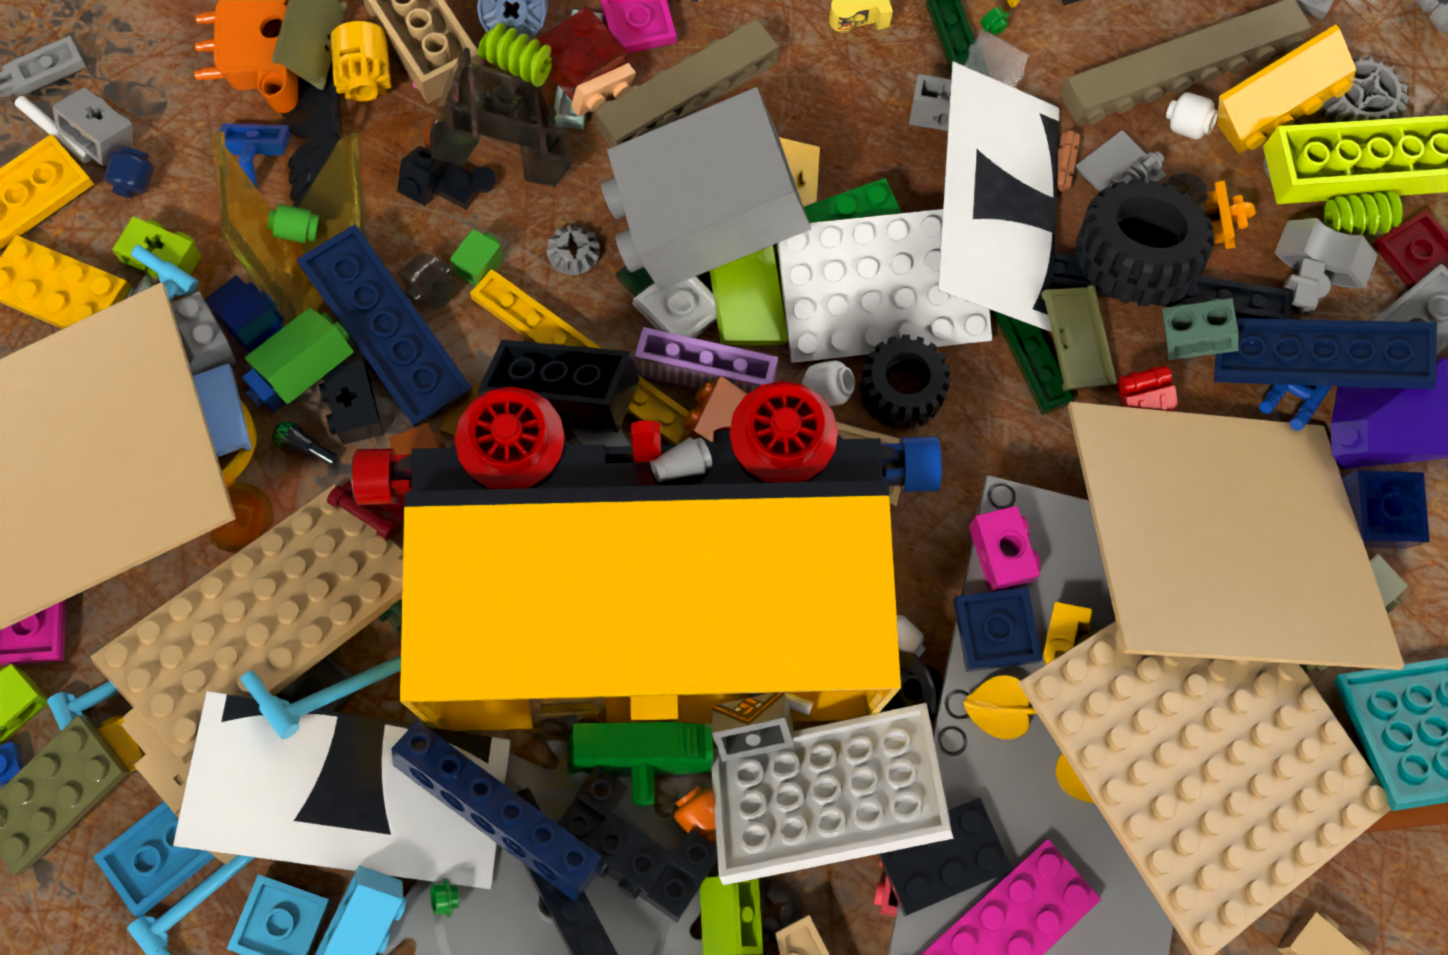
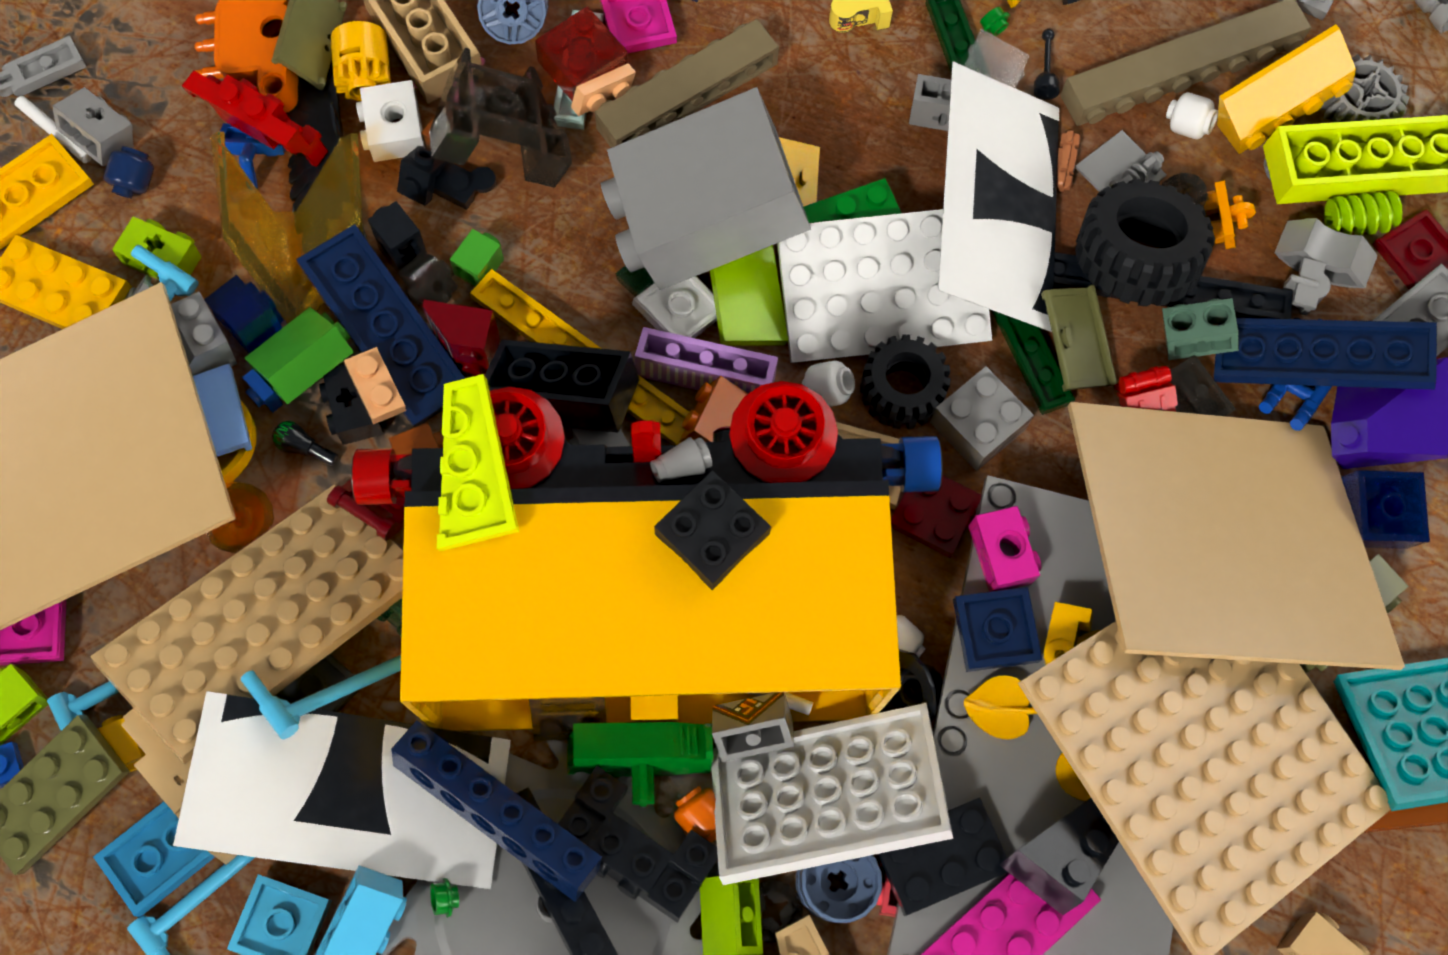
(256, 114): none -> red bracket
(293, 223): bright green brick -> none
(375, 385): none -> light nougat plate
(378, 109): none -> white brick
(396, 235): none -> black brick
(465, 333): none -> dark red slope
(475, 482): none -> neon yellow wing
(515, 54): lime piece -> none
(586, 255): light grey gear -> none
(712, 529): none -> black brick
(854, 901): none -> sand blue wheel
(937, 517): none -> dark red plate
(981, 418): none -> light grey brick
(1047, 84): none -> black hinge
(1065, 857): none -> black wedge
(1198, 390): none -> clear smoke wing

